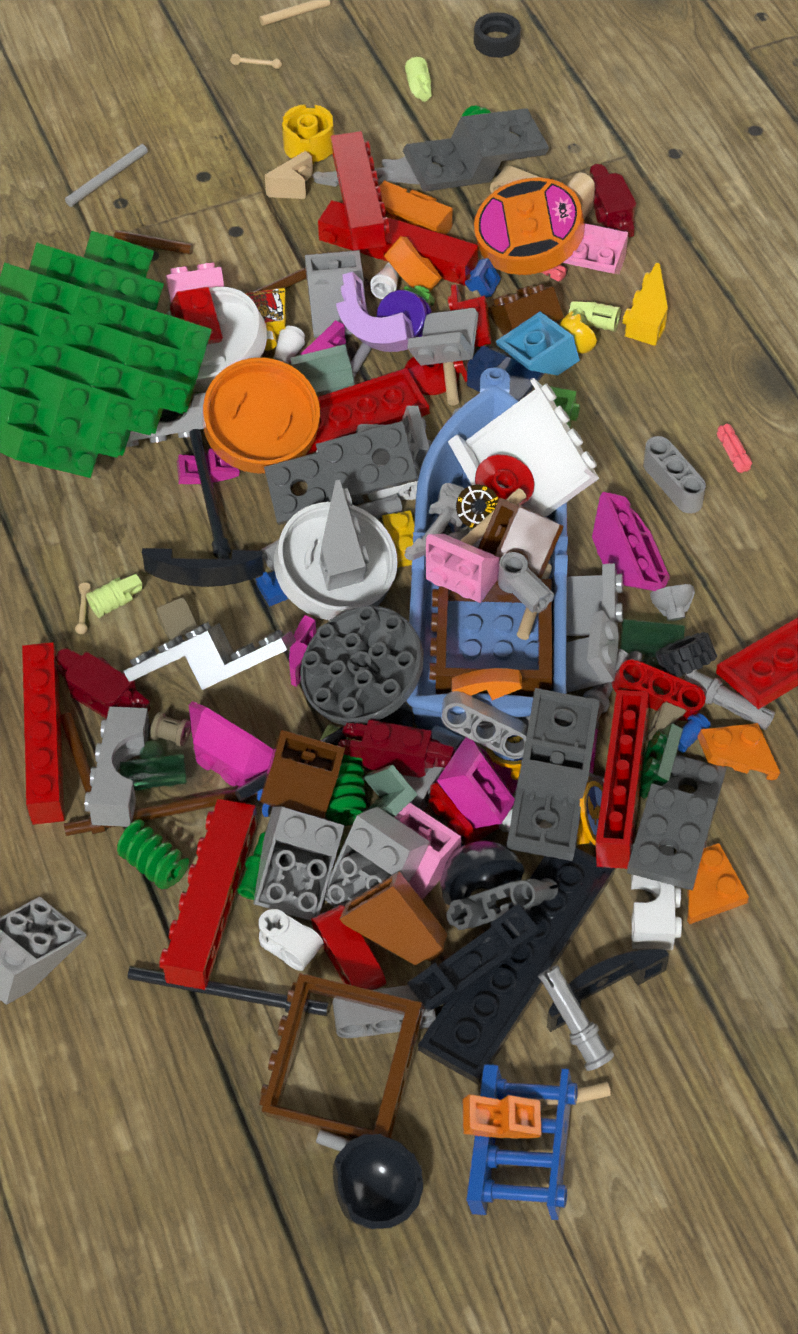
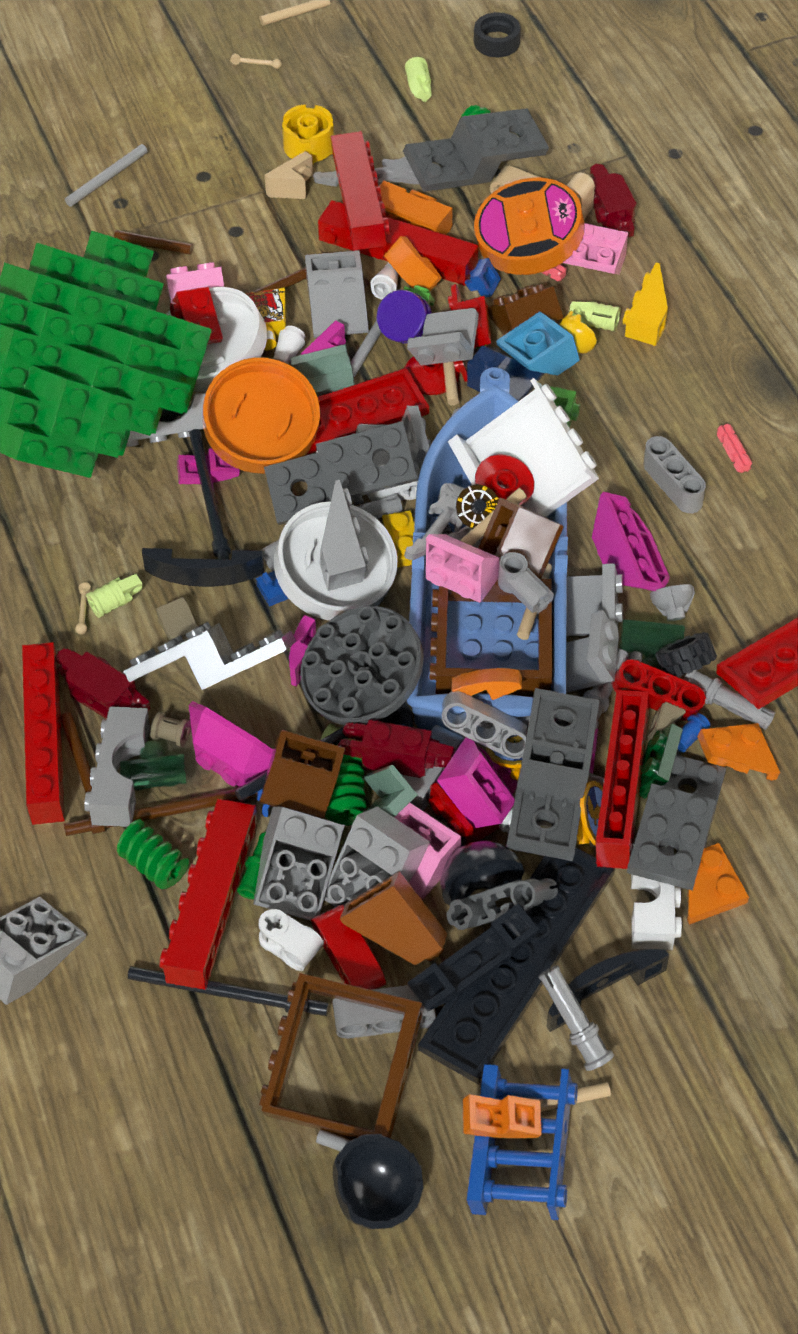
(384, 333): lavender arch -> none

